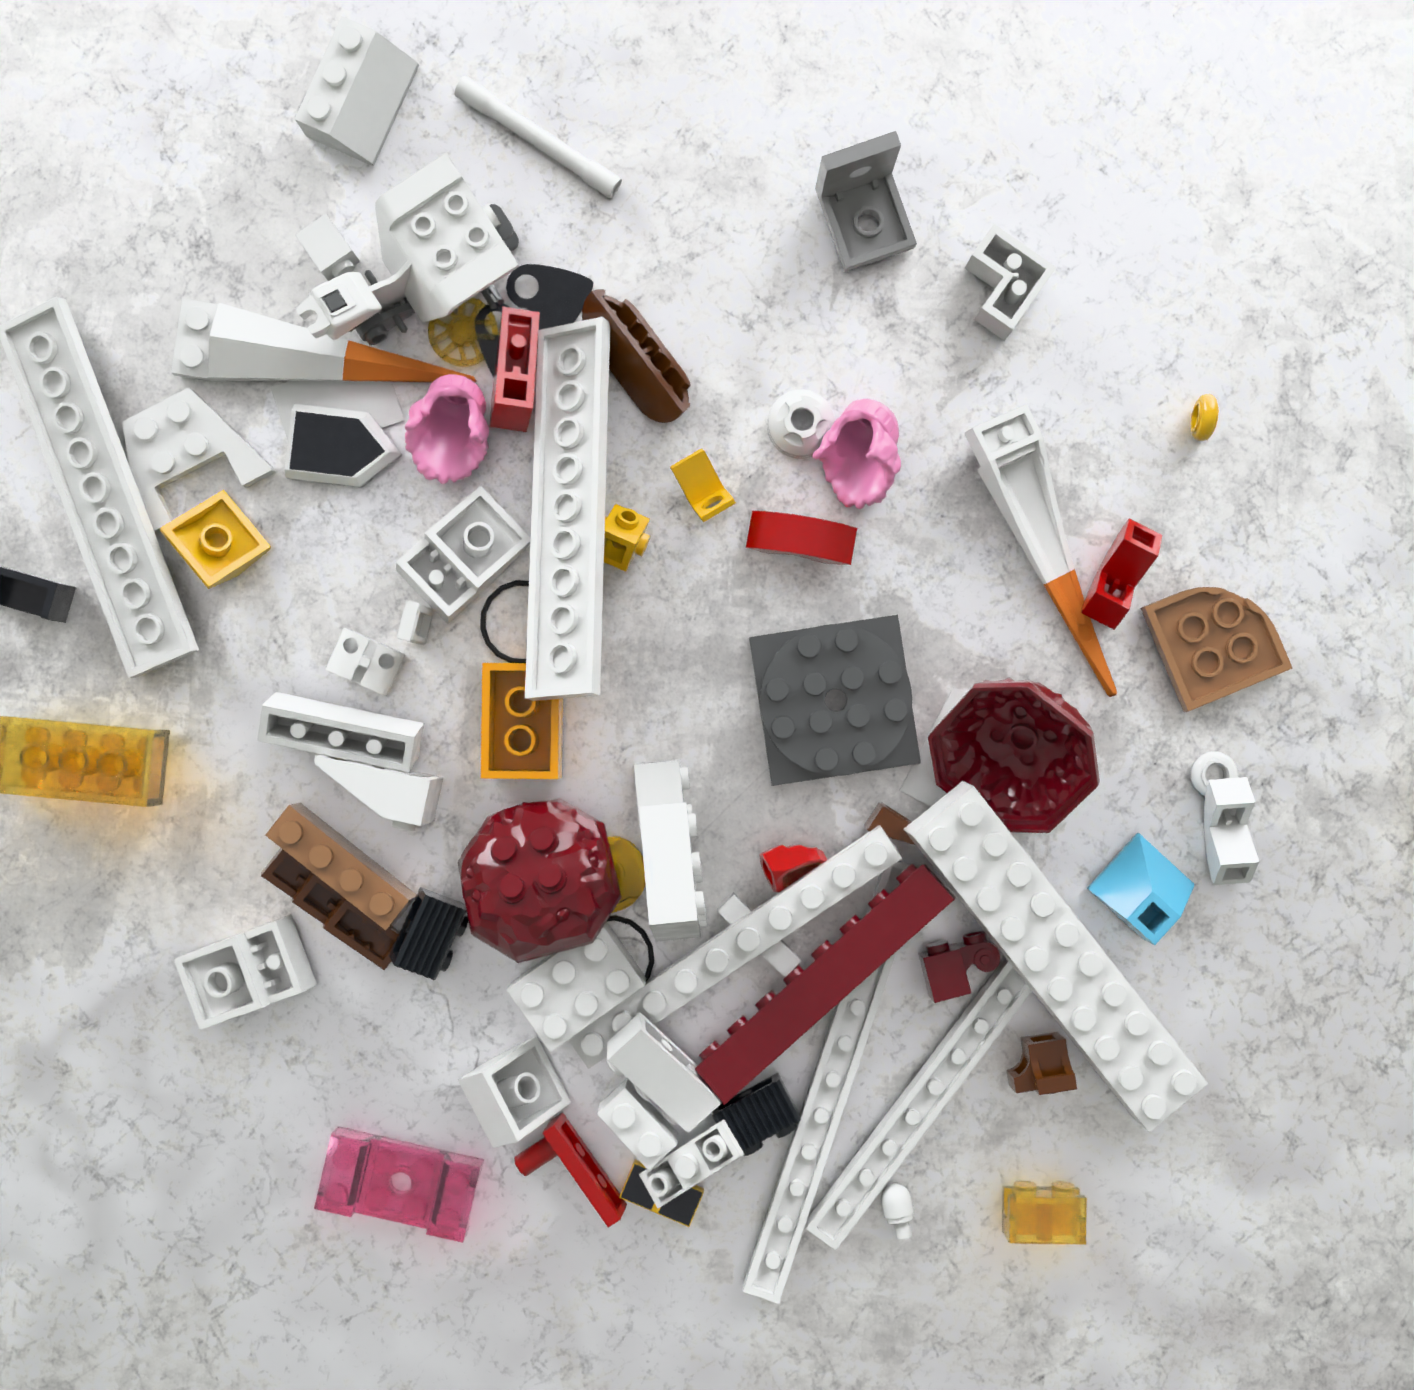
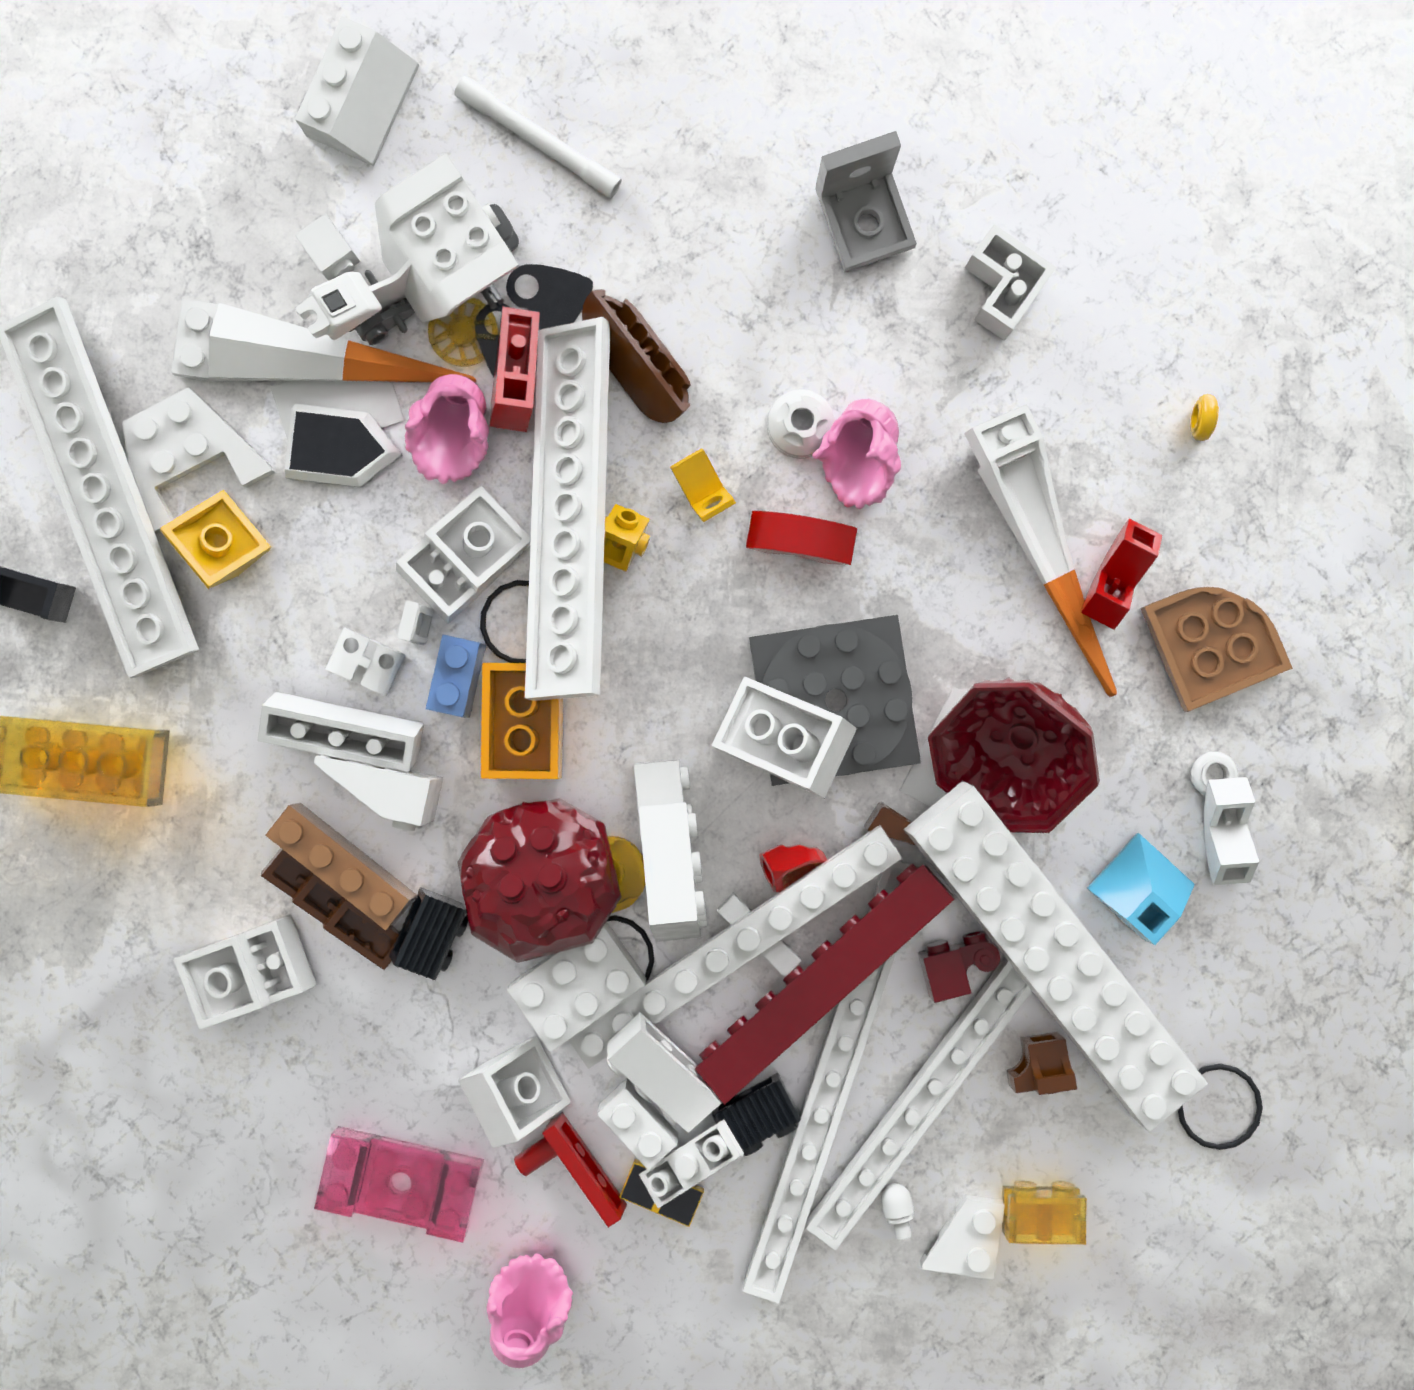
(456, 676): none -> medium blue brick
(527, 1309): none -> bright pink hair
(785, 736): none -> white slope
(969, 1240): none -> white wing
(1257, 1116): none -> black piece

